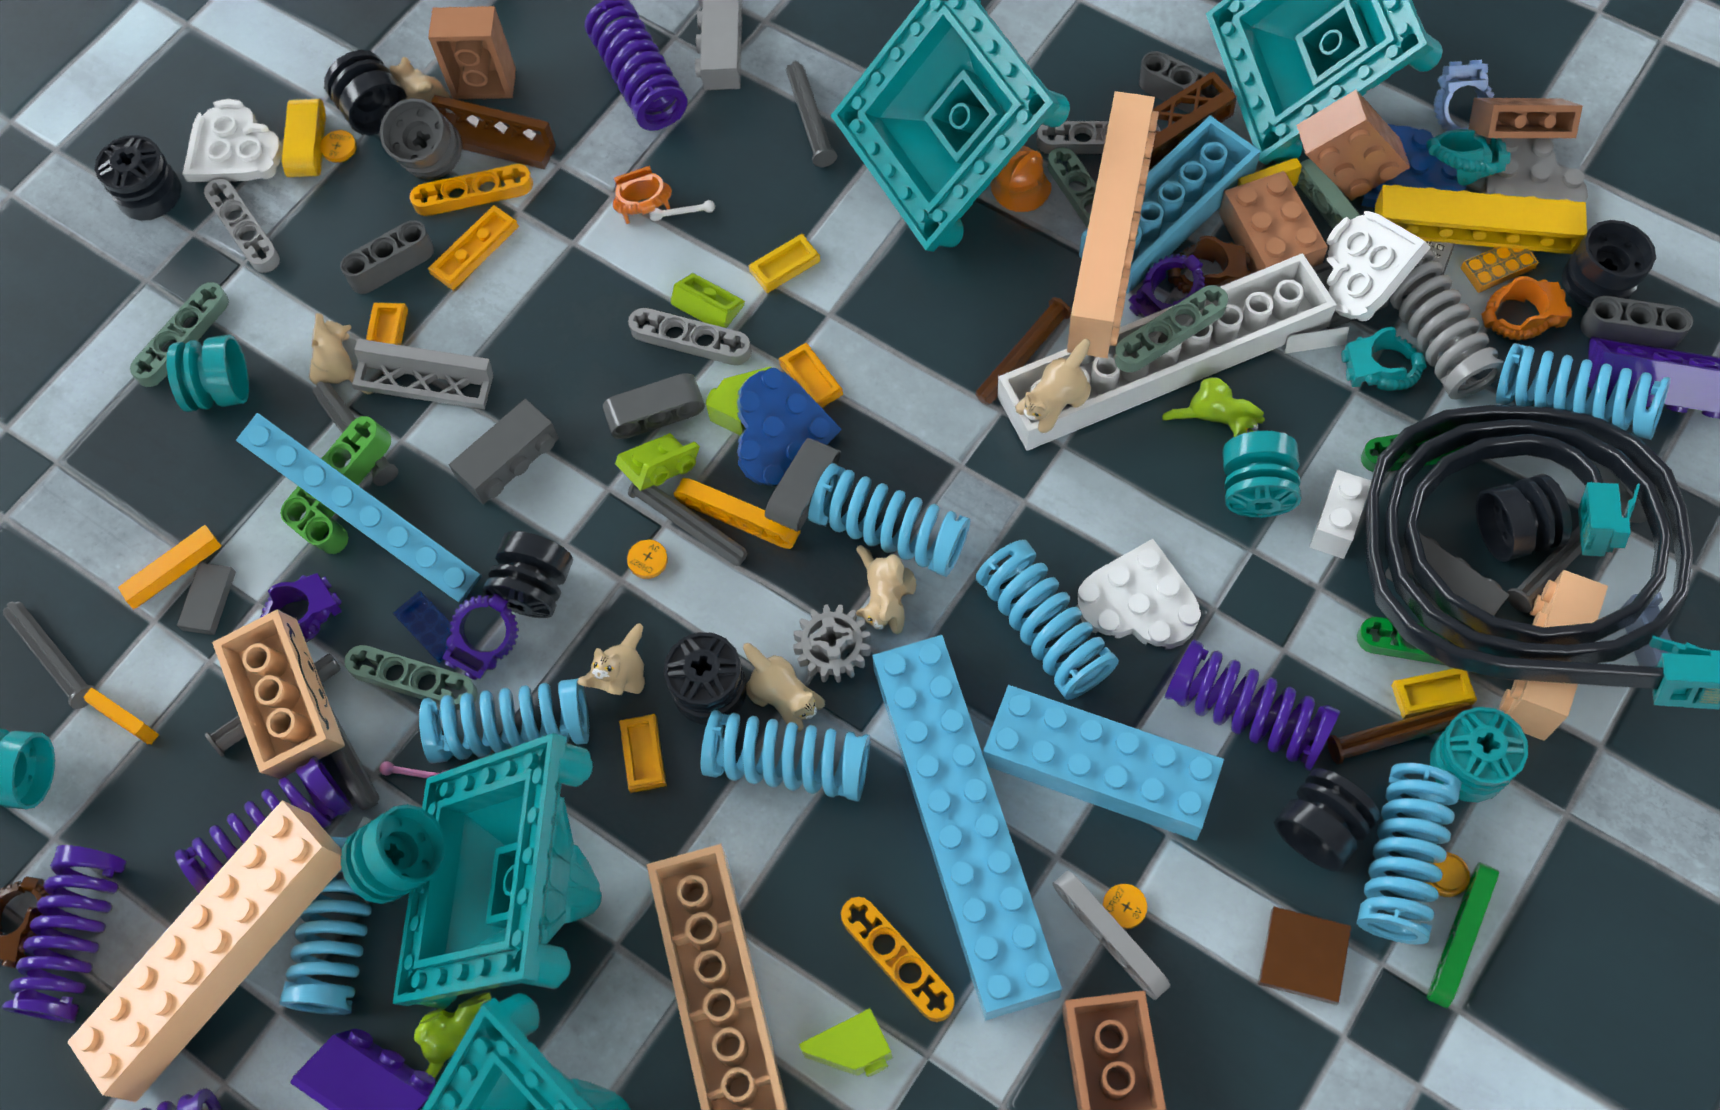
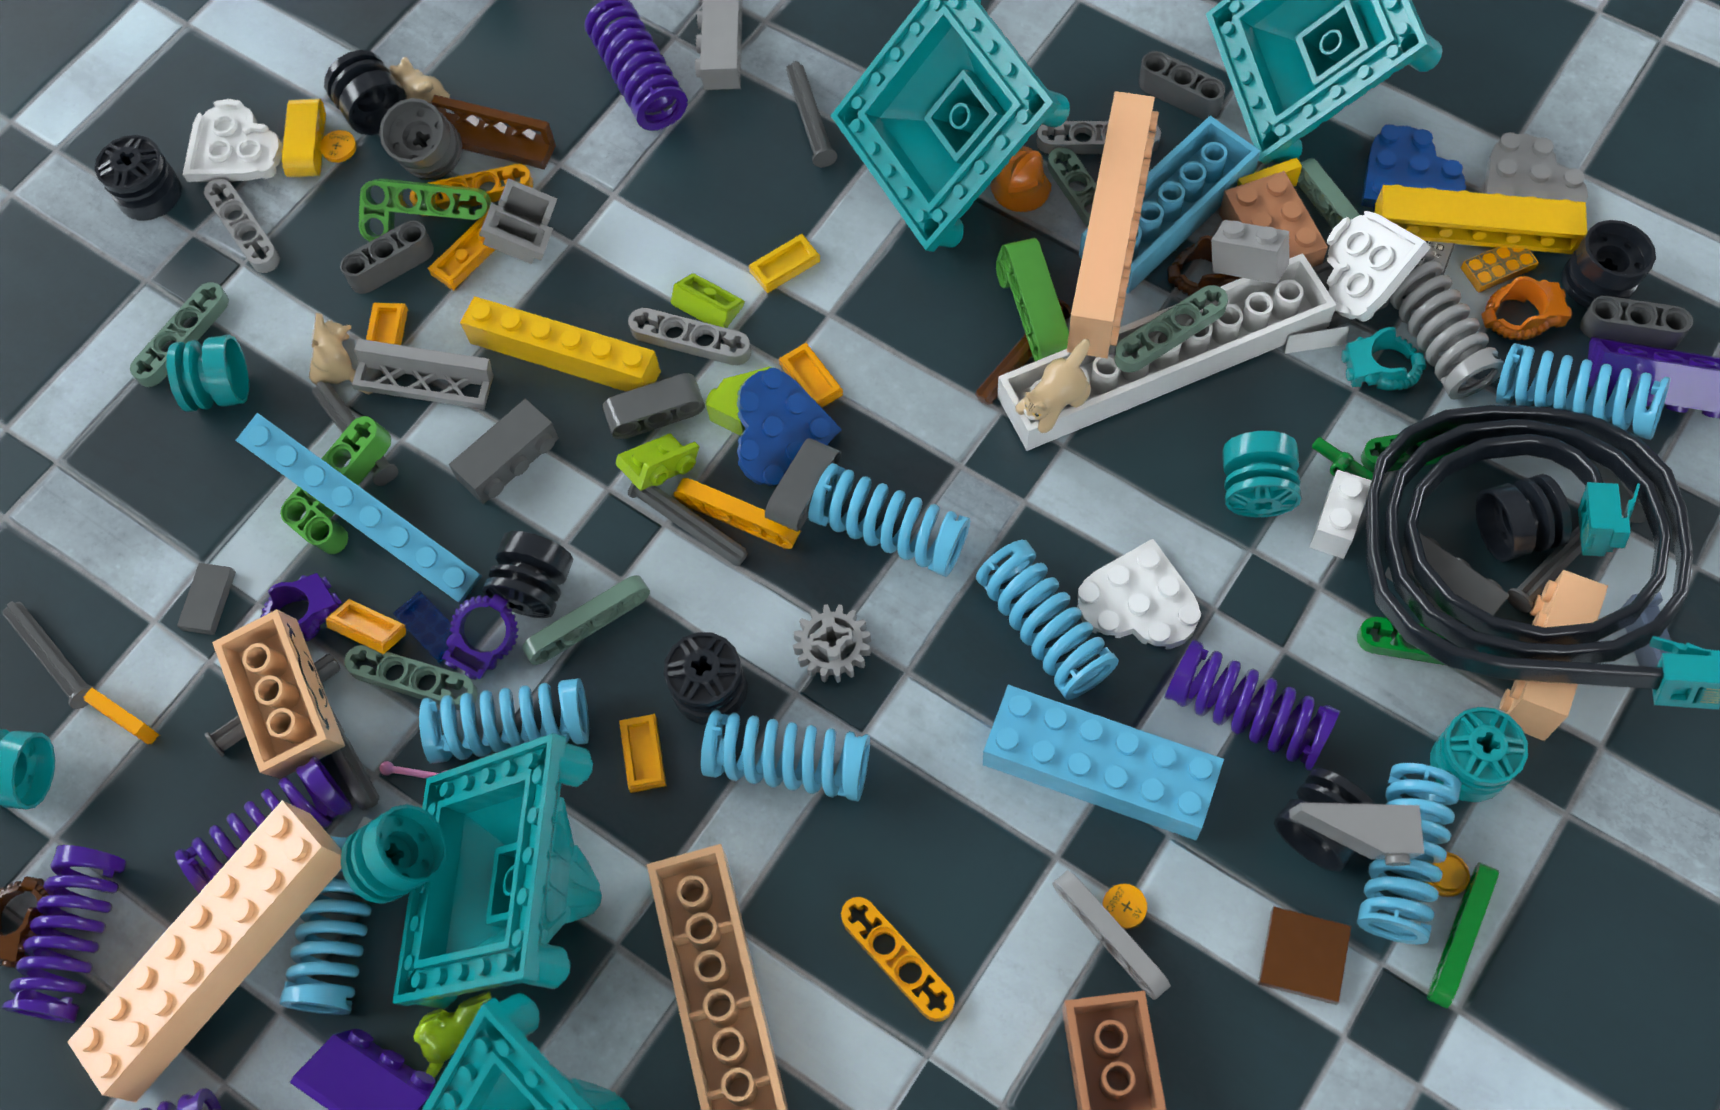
(169, 567): light orange tile -> none
(366, 626): none -> light orange tile
(425, 204): none -> bright green beam
(472, 52): nougat brick -> none
(519, 222): none -> light grey plate
(559, 345): none -> yellow brick
(585, 620): none -> sand green beam
(617, 667): tan animal -> none
(638, 186): orange piece -> none
(647, 559): light orange piece -> none
(708, 206): white hinge -> none
(776, 683): tan animal -> none
(851, 1046): lime slope -> none
(887, 584): tan animal -> none
(966, 829): medium azure brick -> none
(1026, 272): none -> bright green beam
(1144, 300): dark purple piece -> none
(1216, 404): lime animal -> none
(1219, 107): reddish brown fence -> none
(1250, 251): none -> light grey brick
(1341, 460): none -> green piece
(1353, 145): nougat brick -> none
(1369, 829): none -> light grey slope
(1393, 733): reddish brown axle -> none
(1432, 692): yellow tile -> none
(1453, 78): light blue piece -> none
(1469, 154): teal piece -> none
(1525, 117): nougat brick -> none

